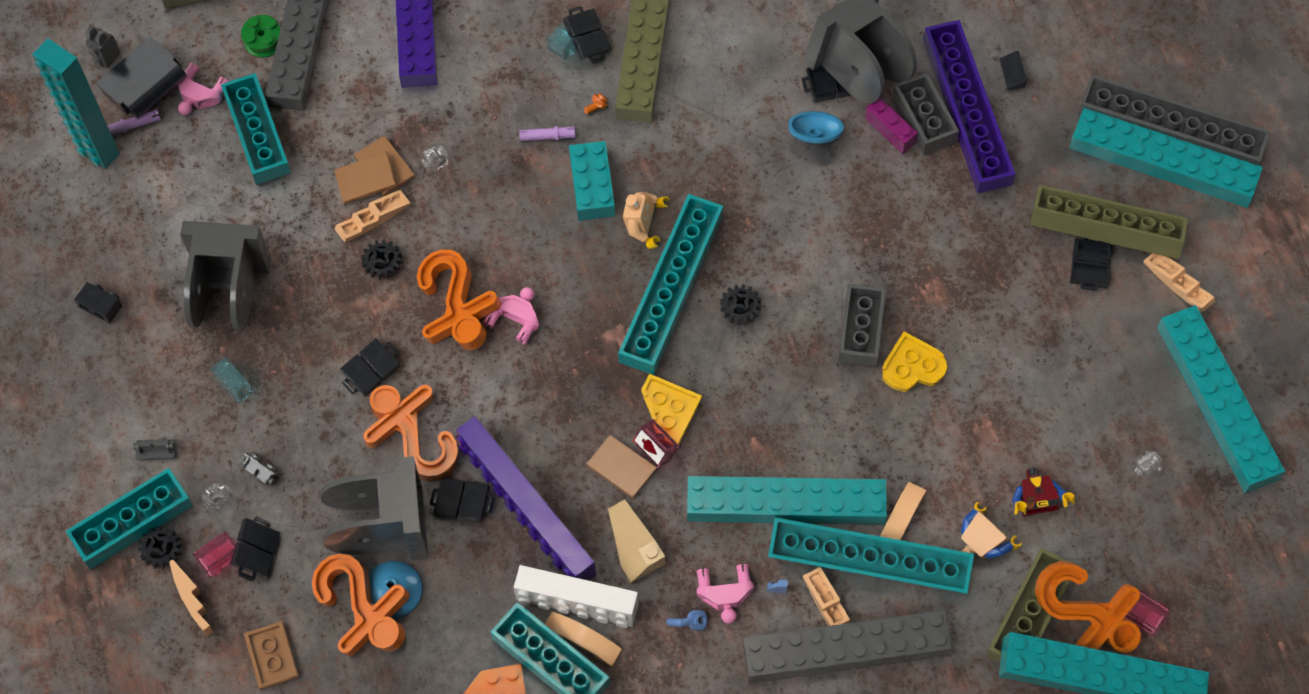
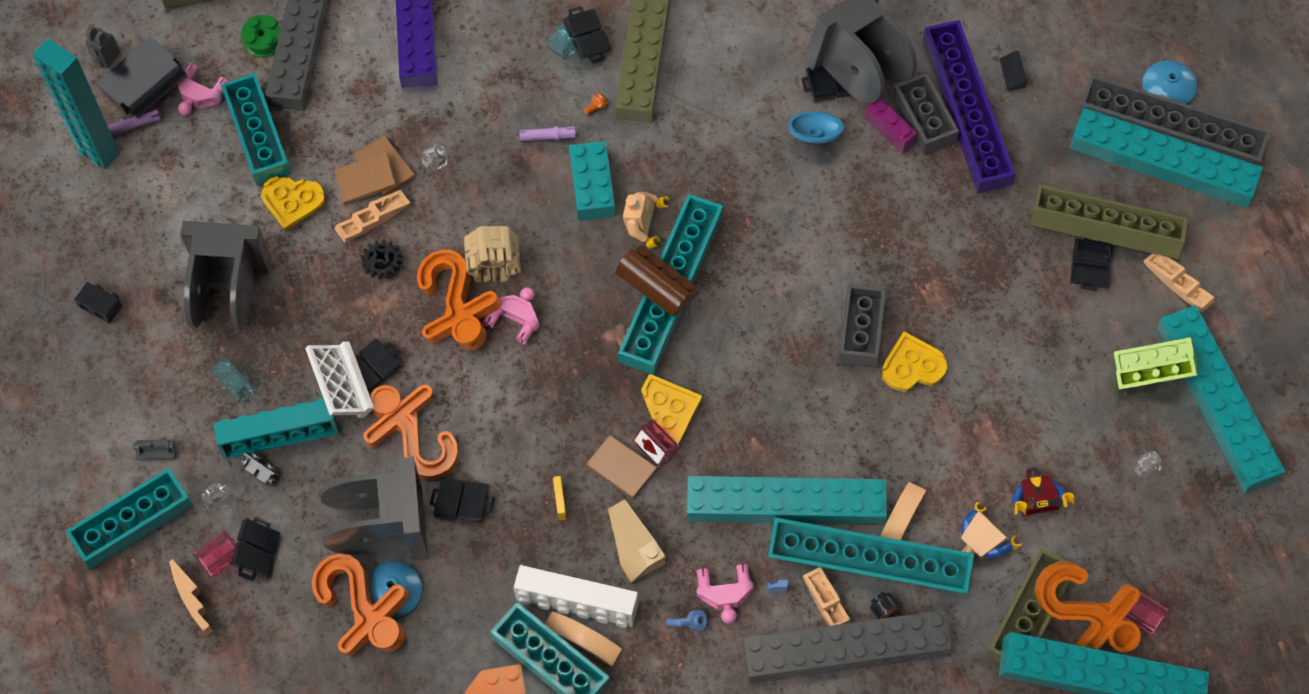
(151, 552): black gear -> none
(271, 655): medium nougat tile -> none
(274, 428): none -> teal brick
(292, 201): none -> yellow plate
(350, 377): none -> white fence
(494, 250): none -> tan piece
(524, 501): dark purple brick -> none
(559, 498): none -> yellow tile
(656, 280): none -> reddish brown brick
(743, 298): black gear -> none
(884, 606): none -> black head
(1156, 363): none -> lime brick
(1158, 81): none -> dark azure dish

